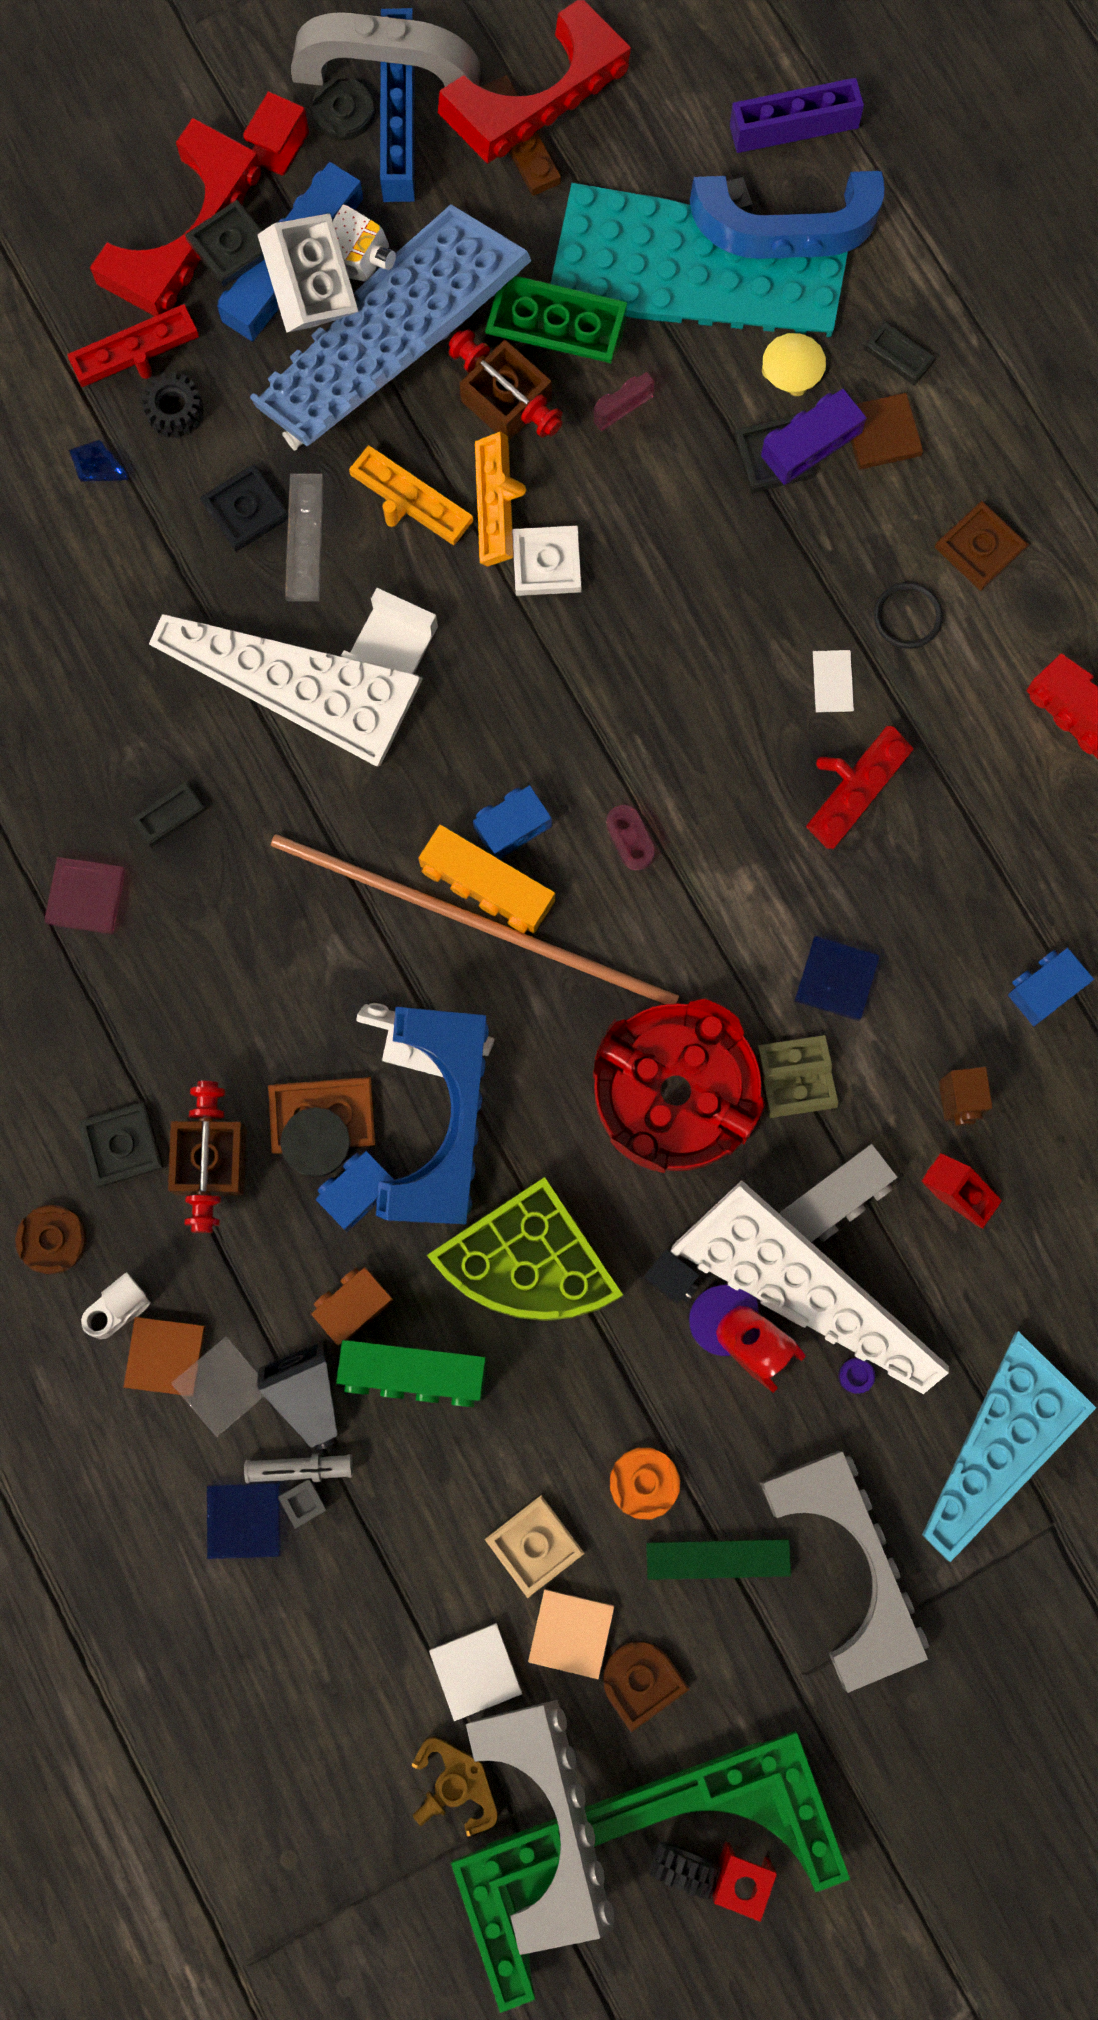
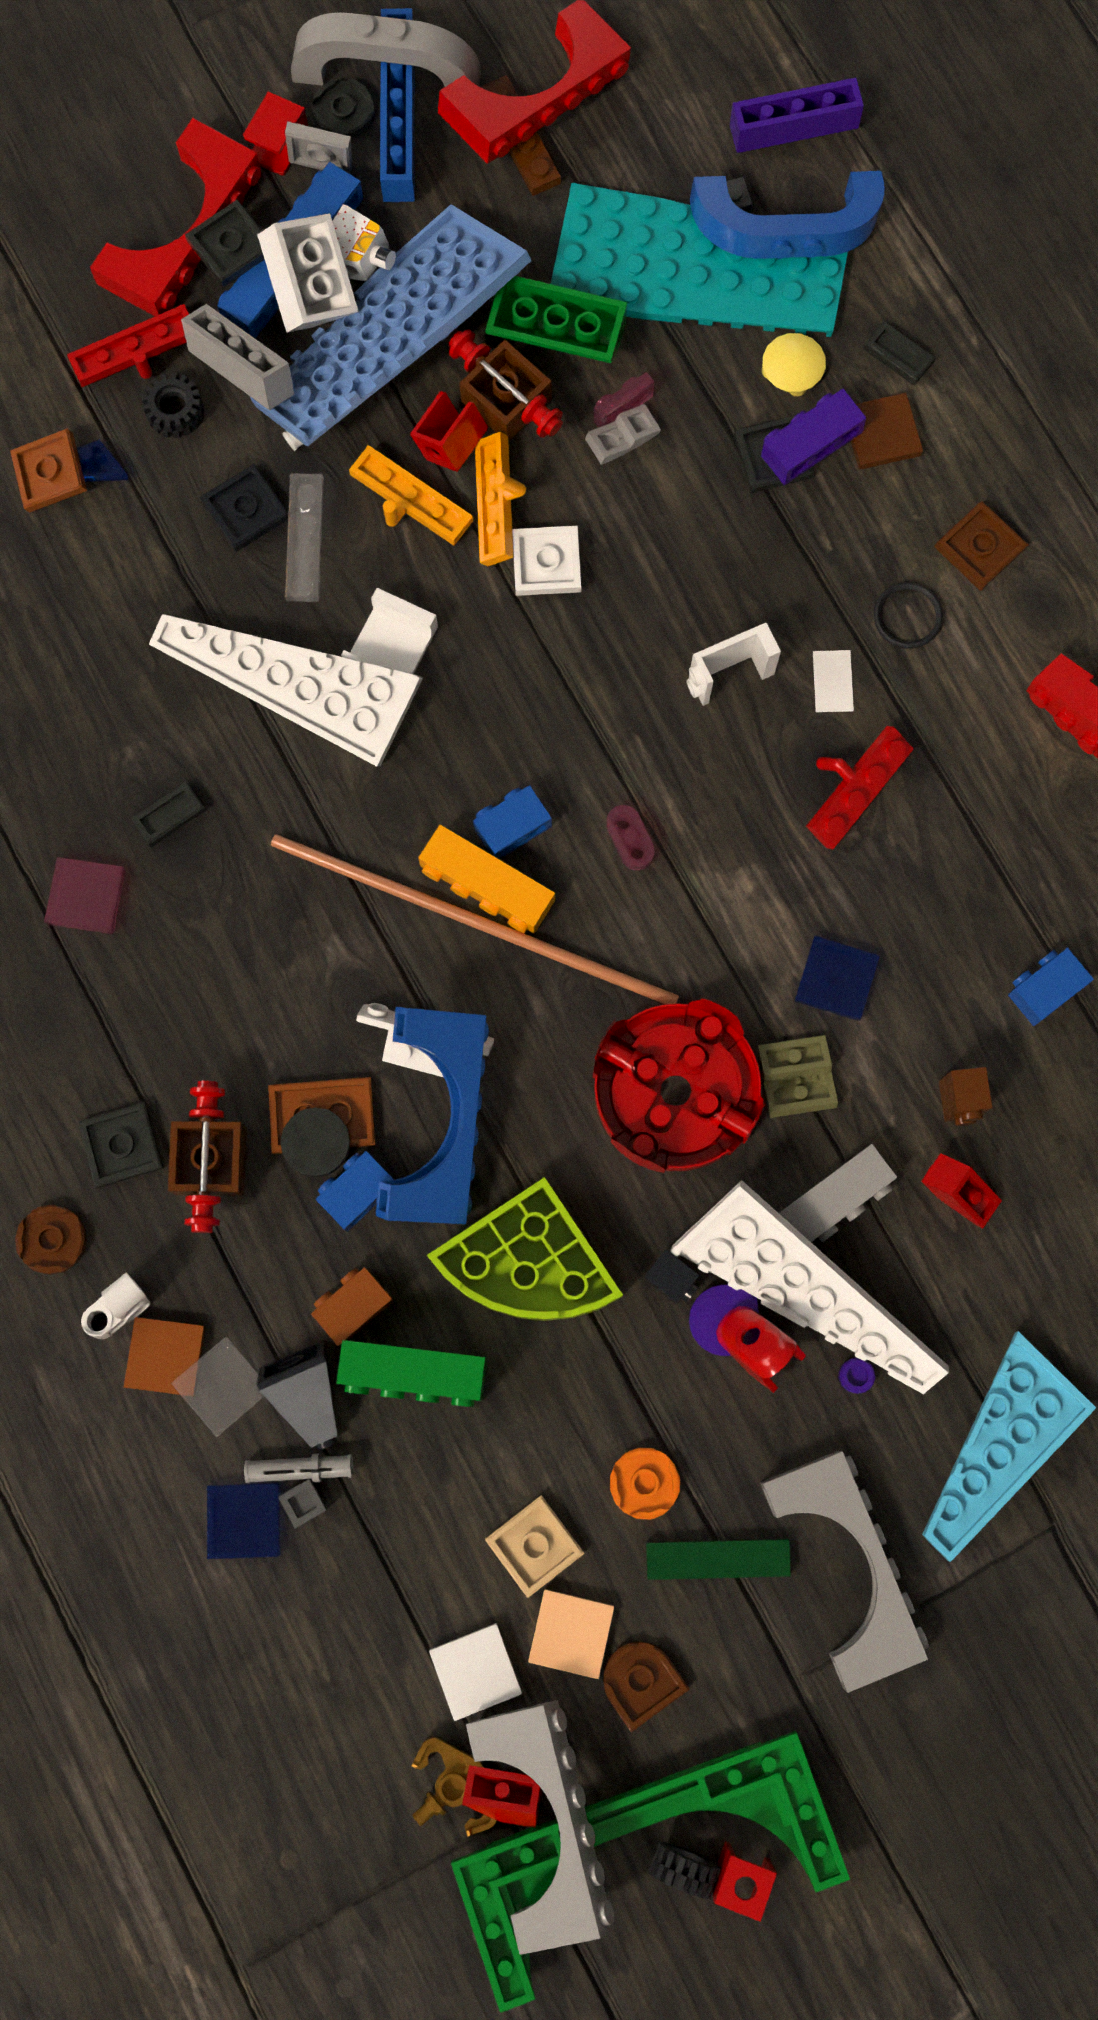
(48, 470): none -> dark orange tile
(238, 356): none -> light grey brick
(317, 147): none -> light grey tile
(448, 432): none -> red piece
(503, 1795): none -> red slope
(623, 435): none -> light grey slope
(754, 643): none -> white panel

